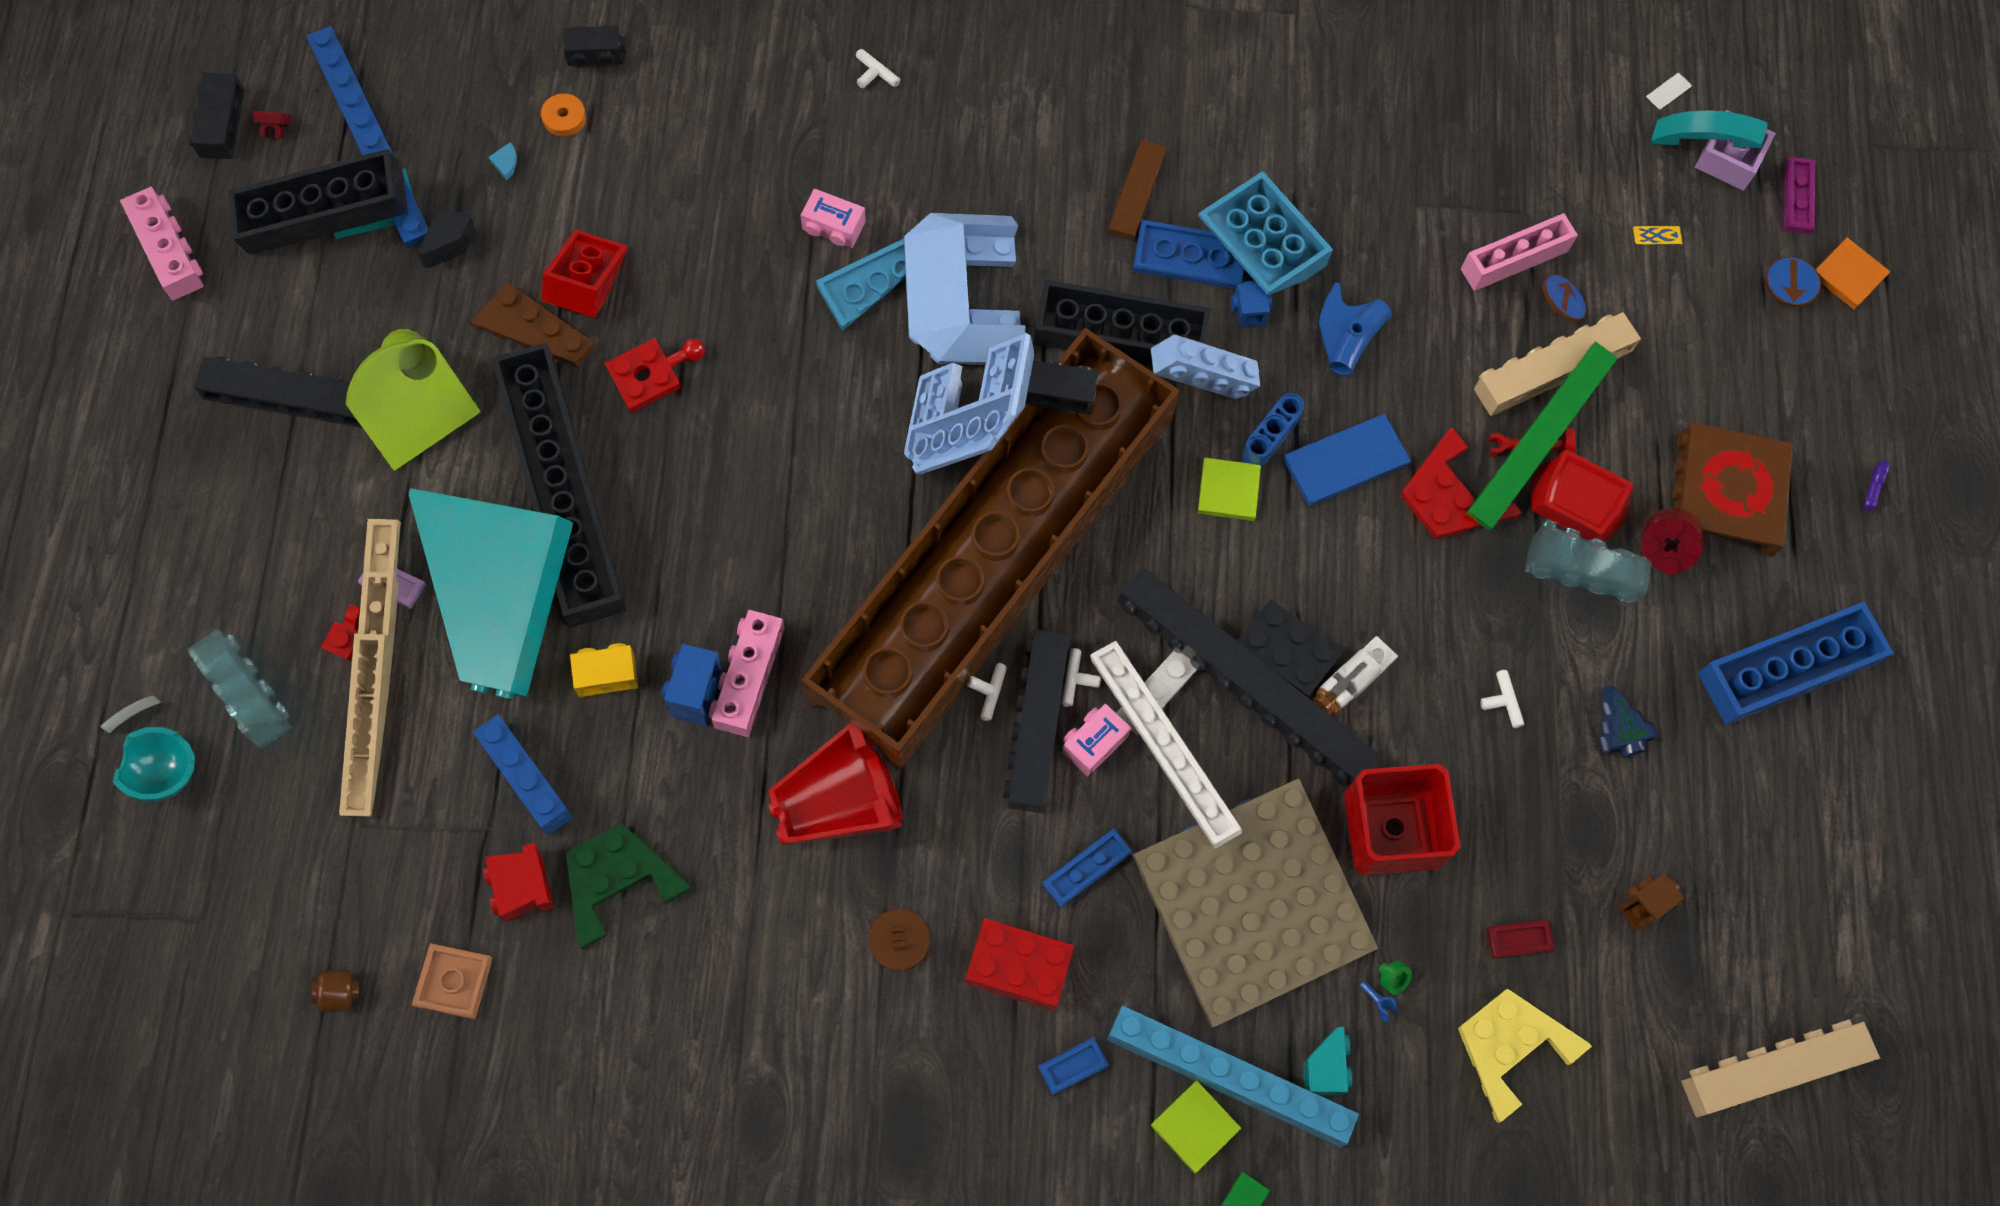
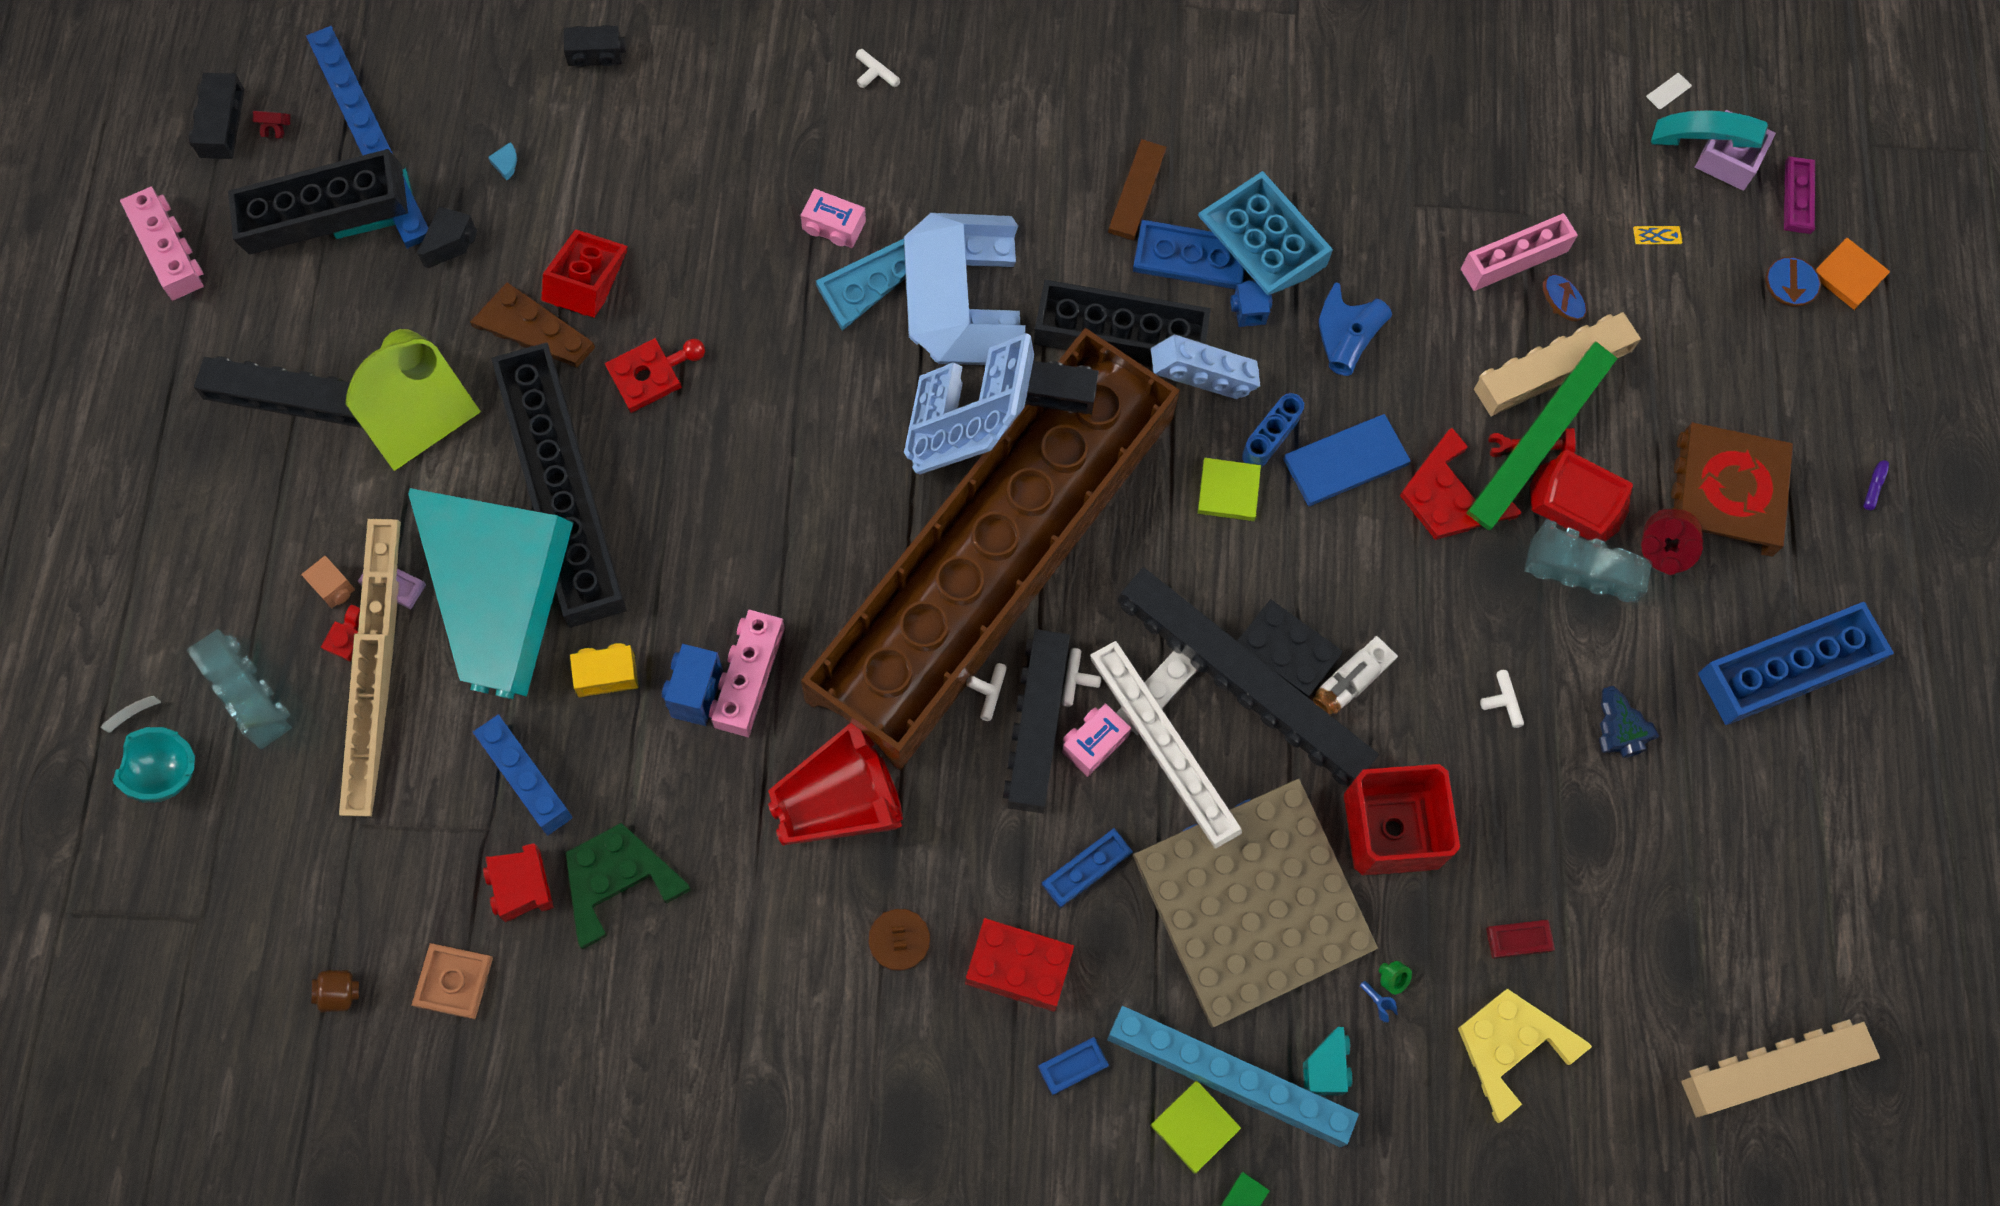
(328, 582): none -> nougat brick
(563, 104): orange piece -> none
(1650, 900): reddish brown brick -> none

